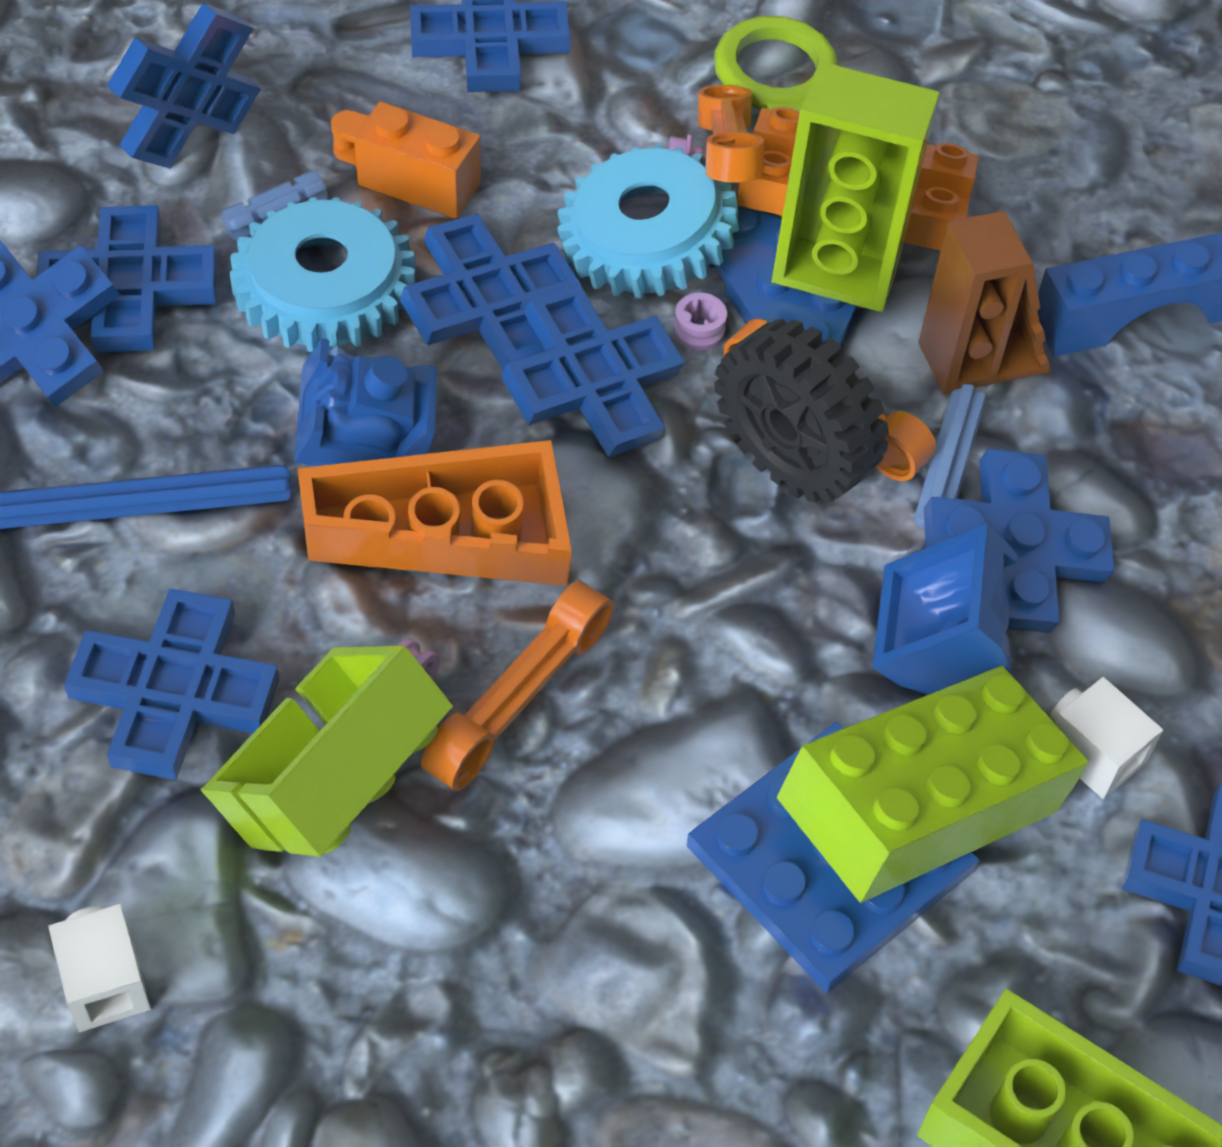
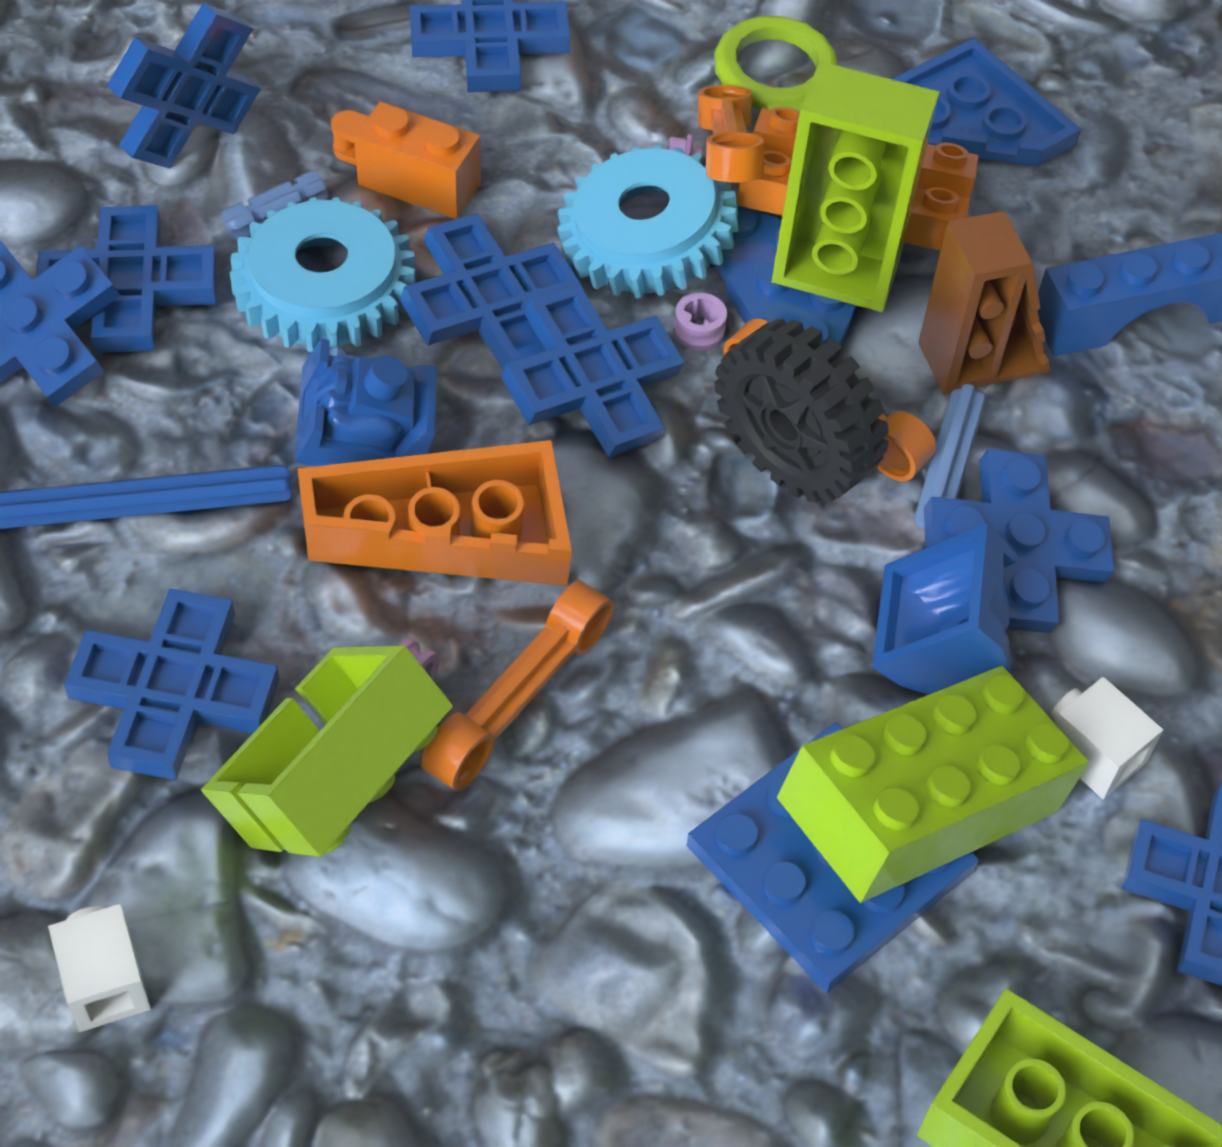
(991, 108): none -> blue plate

